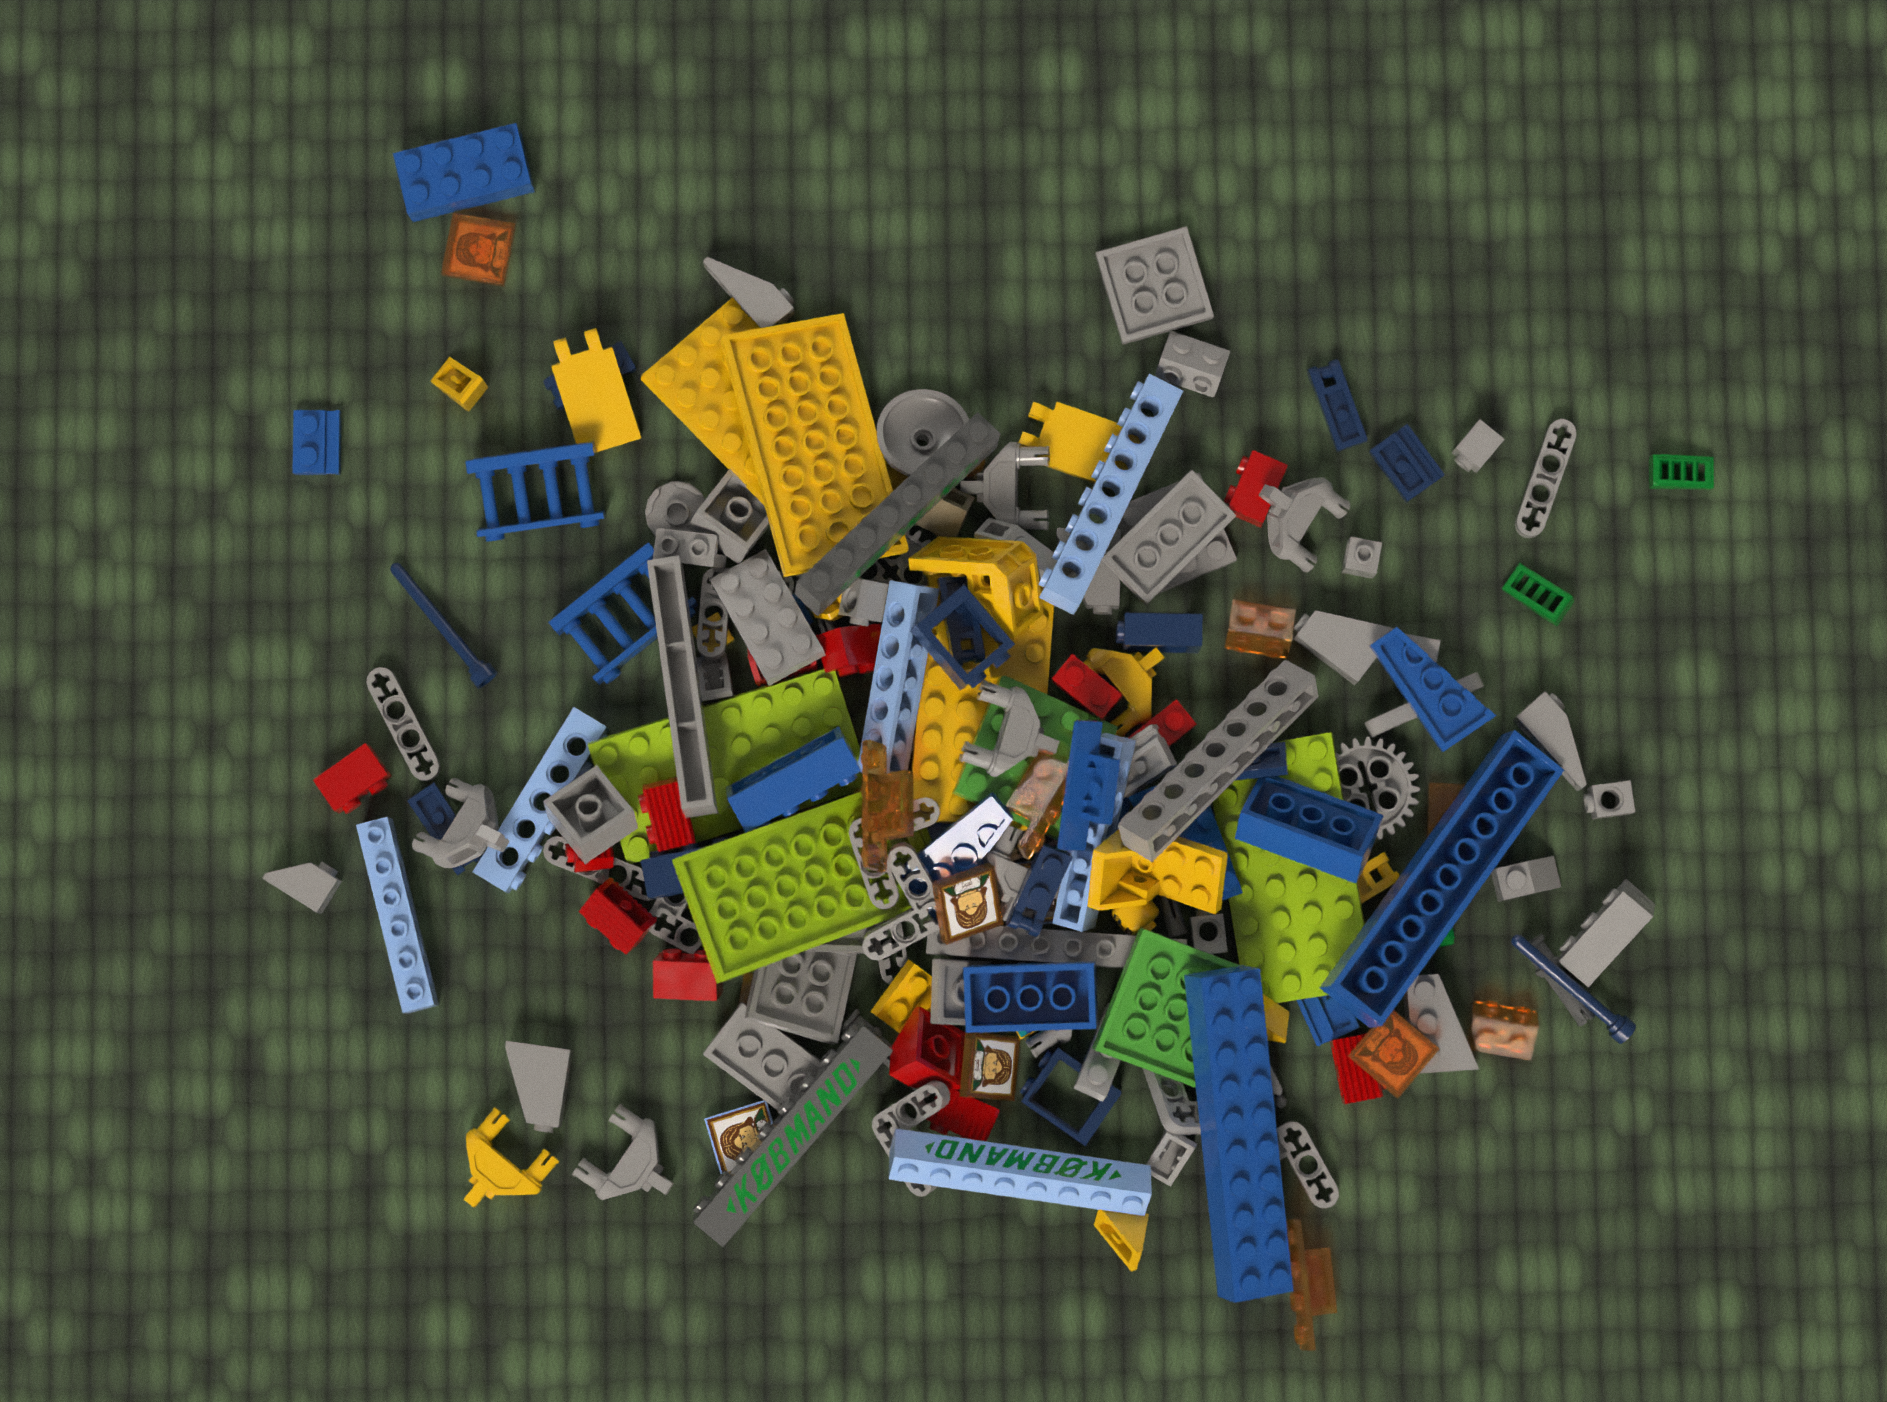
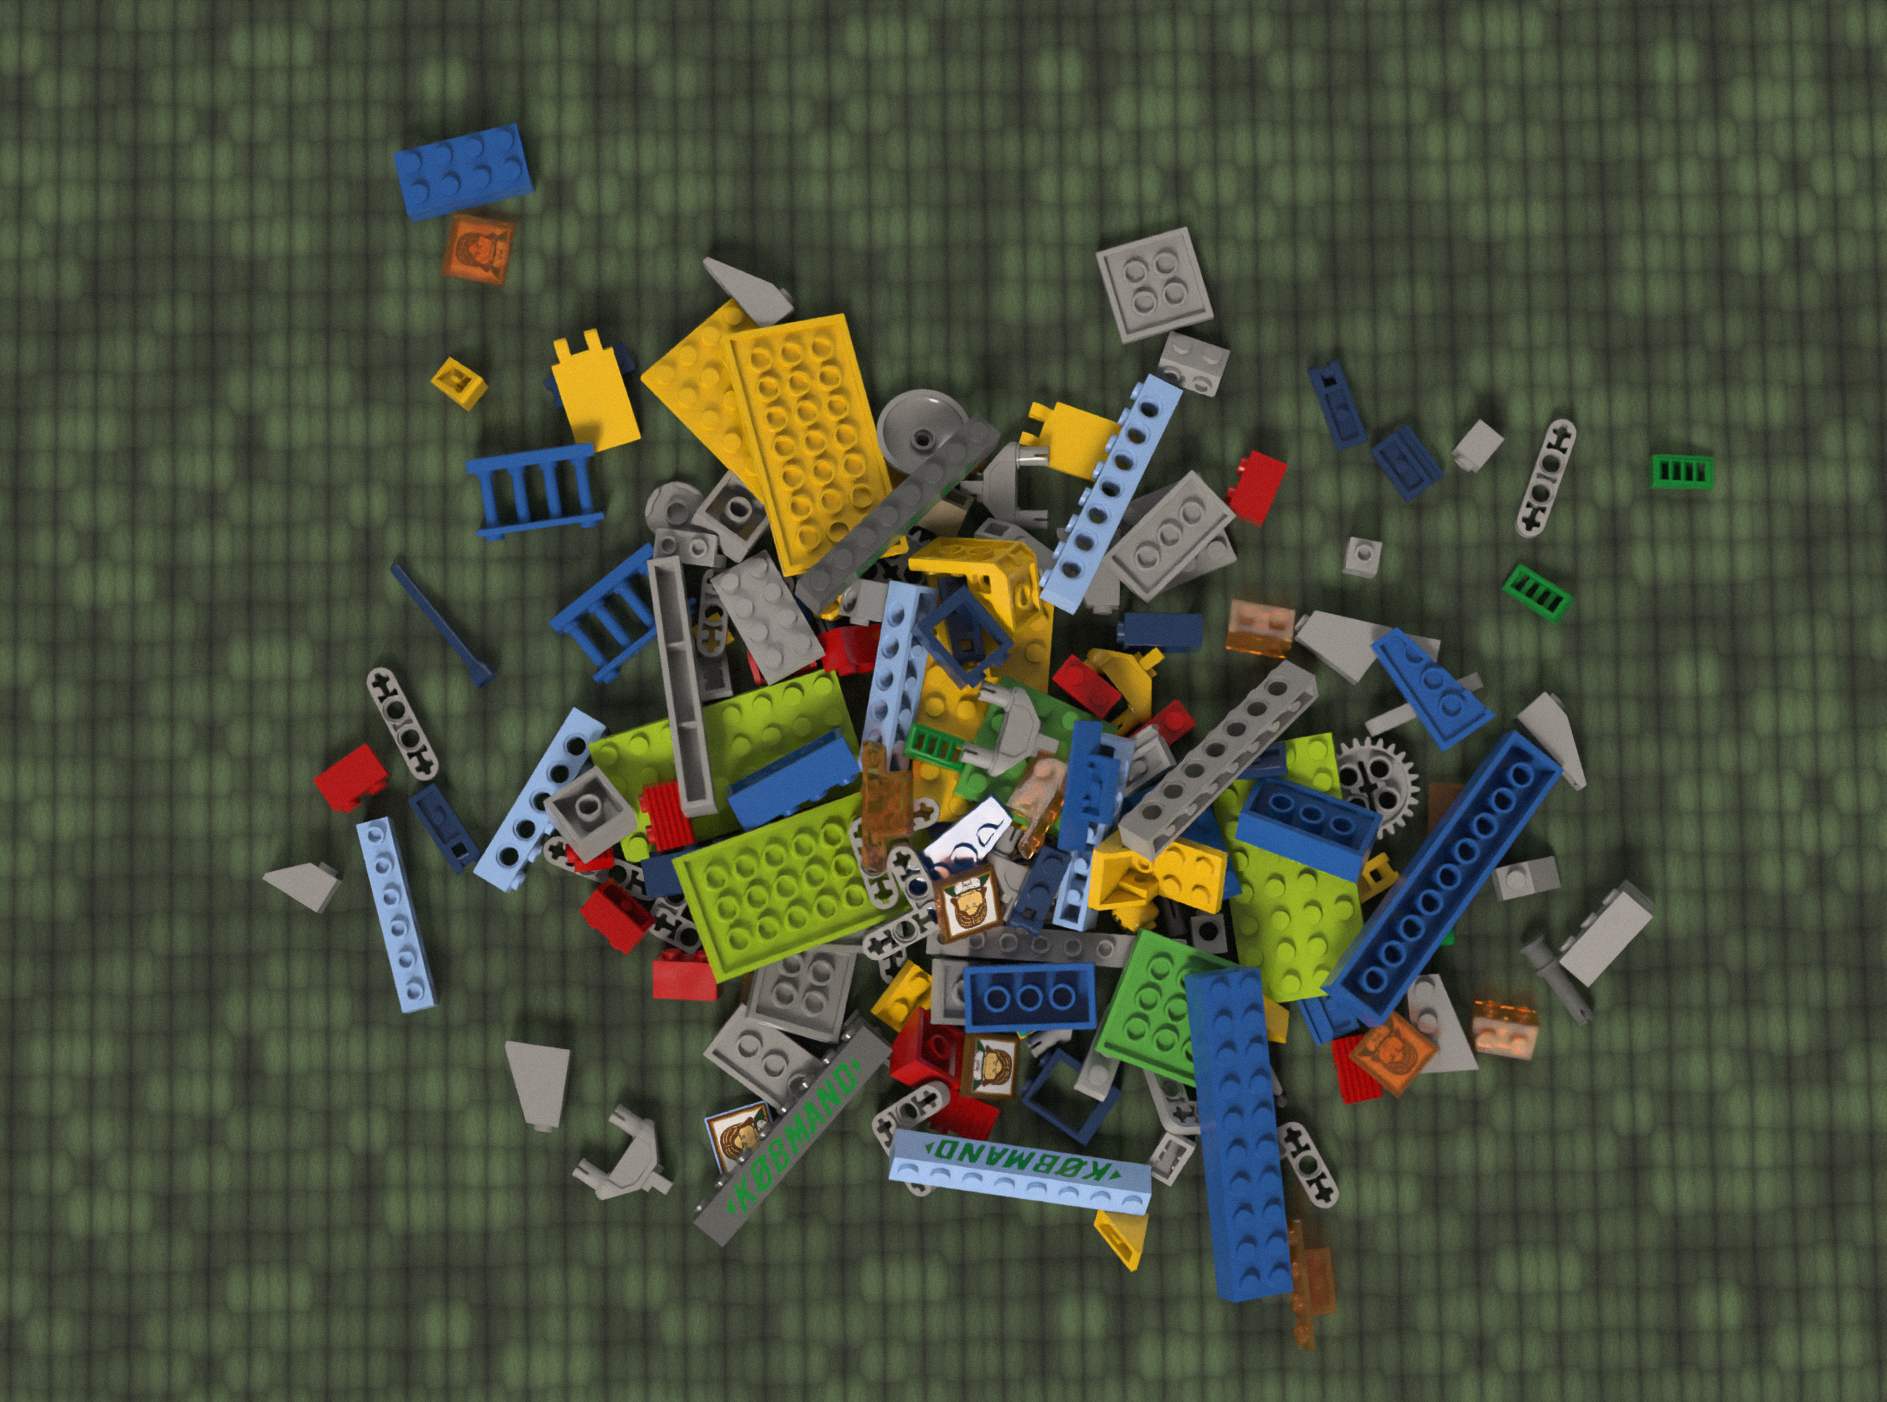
(316, 442): blue plate -> none
(470, 831): light grey connector -> none
(495, 1173): yellow connector -> none
(922, 756): none -> green slope
(1293, 513): light grey connector -> none
(1619, 1026): dark blue piece -> none
(1623, 800): light grey brick -> none

